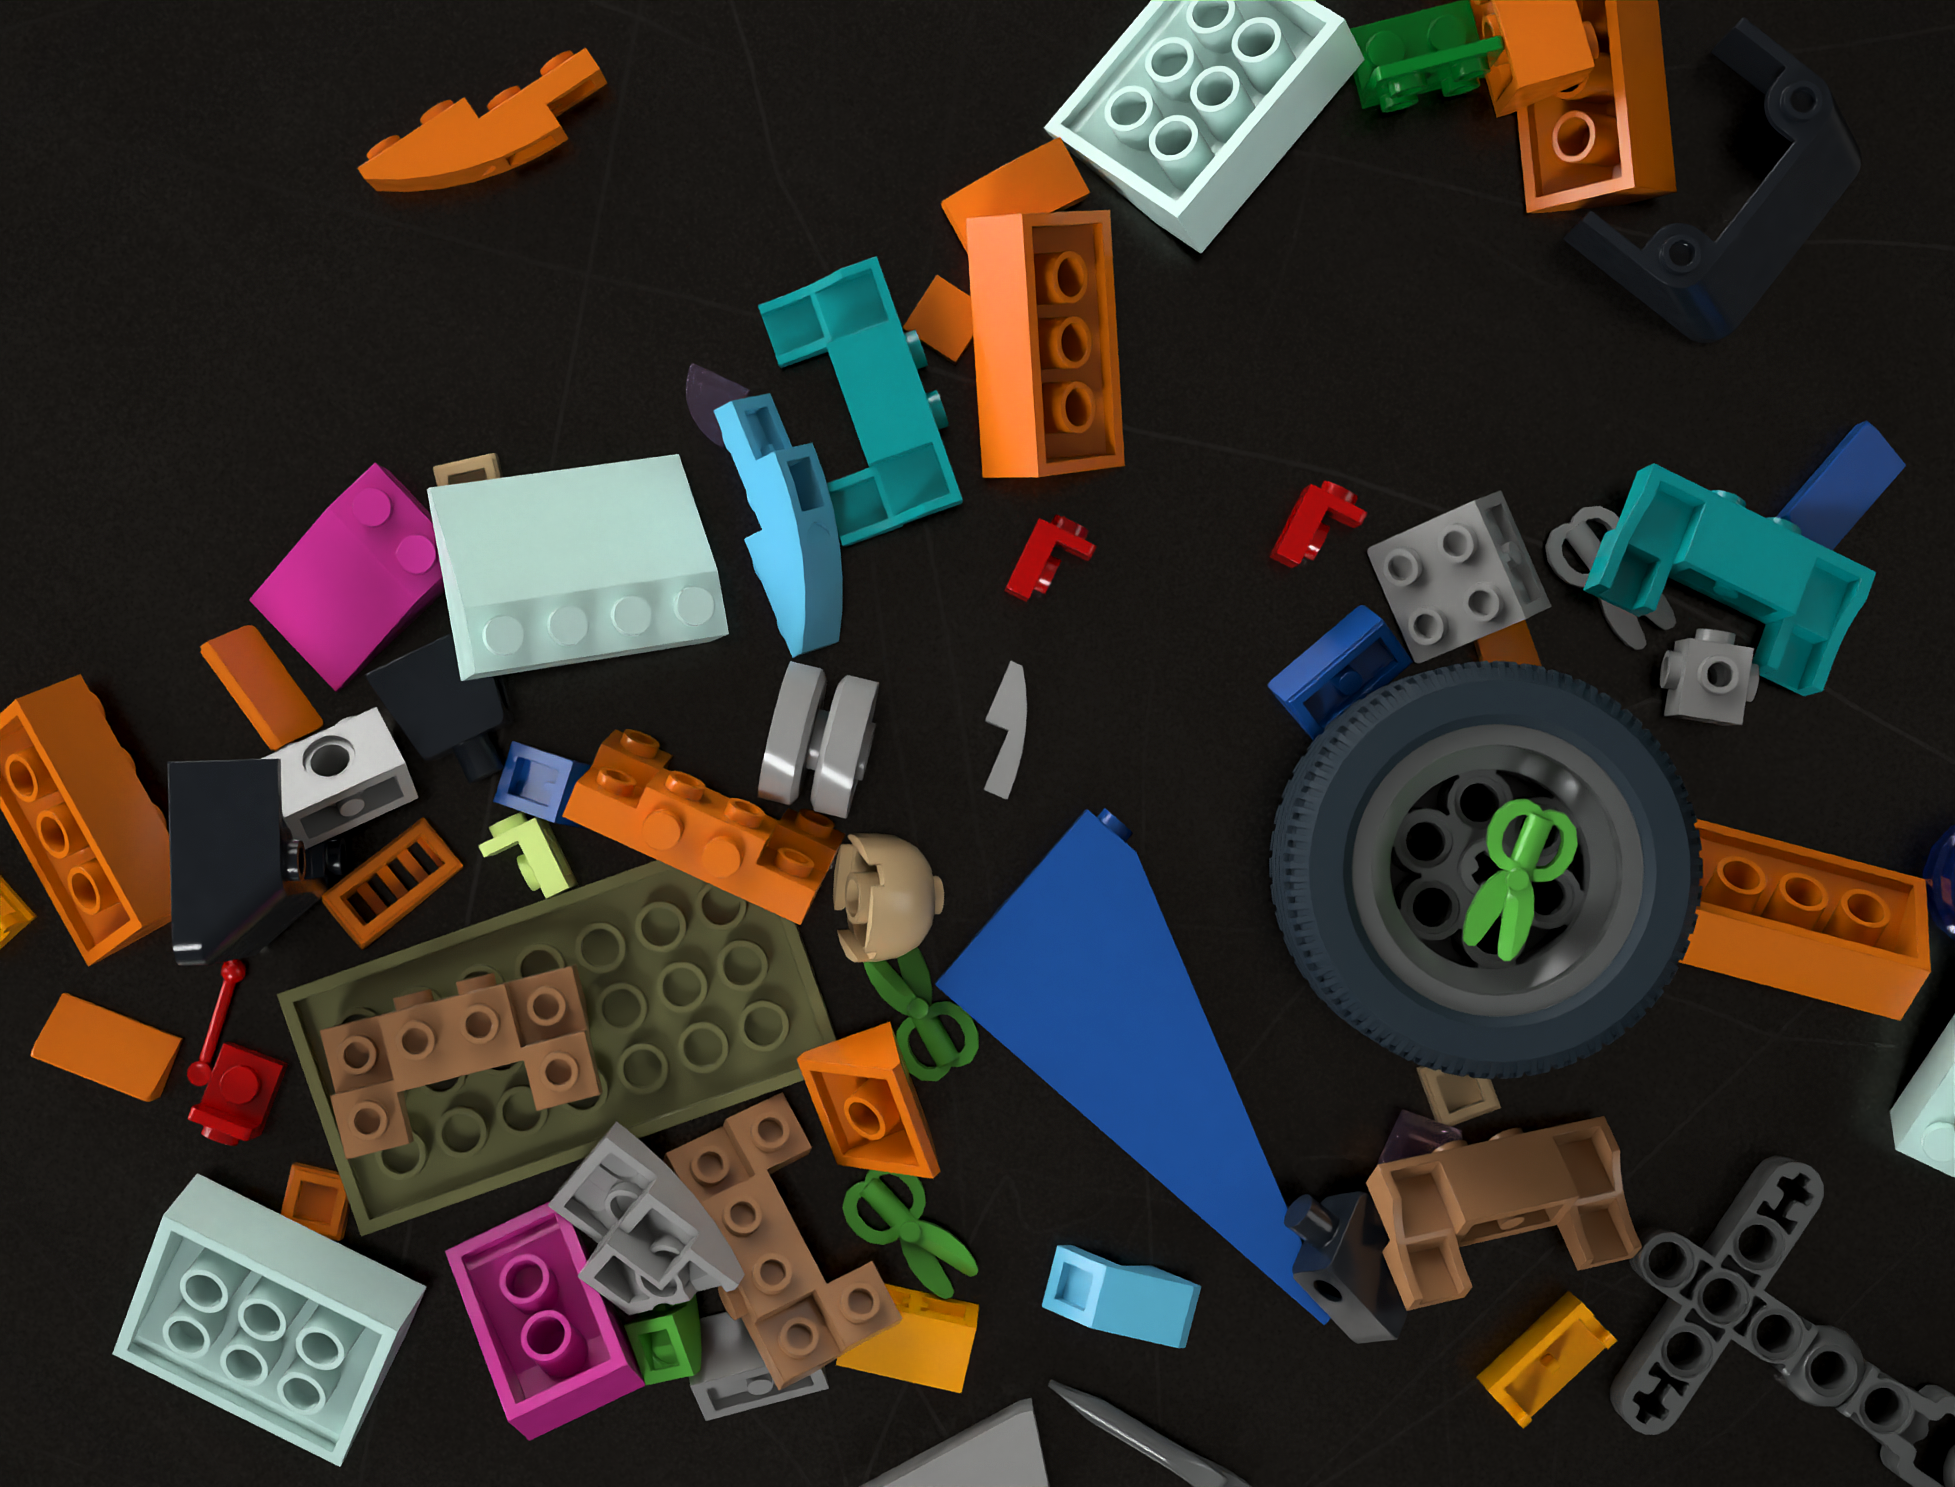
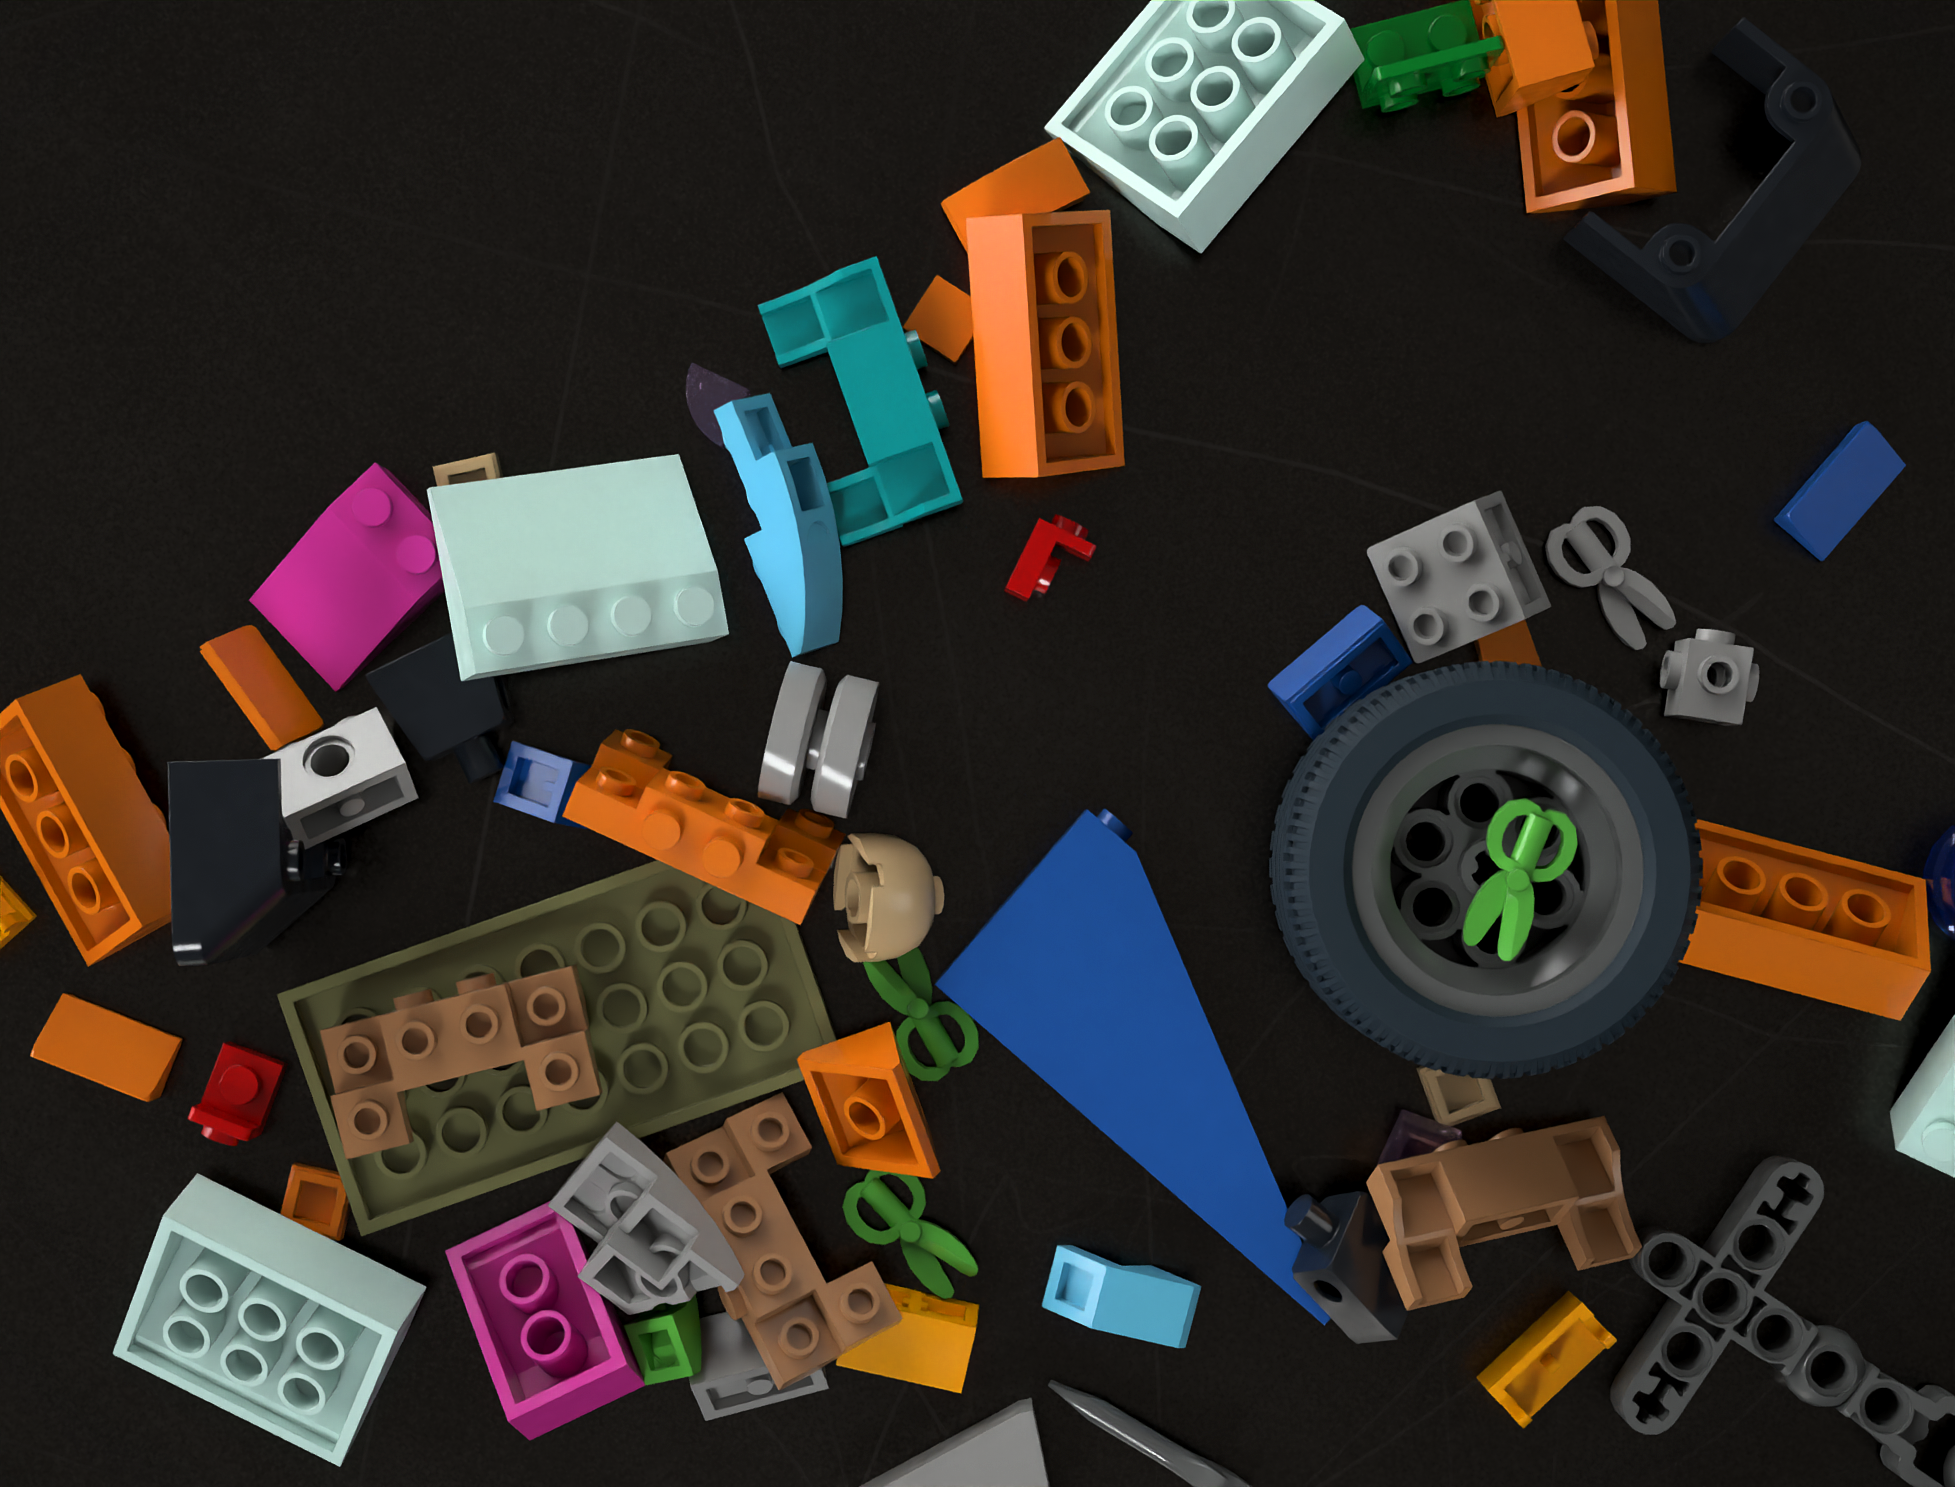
(201, 1070): red hinge -> none
(357, 881): orange slope -> none
(462, 148): orange slope -> none
(543, 860): yellowish green bracket -> none
(1010, 714): light grey slope -> none
(1305, 532): red bracket -> none
(1737, 559): teal bracket -> none

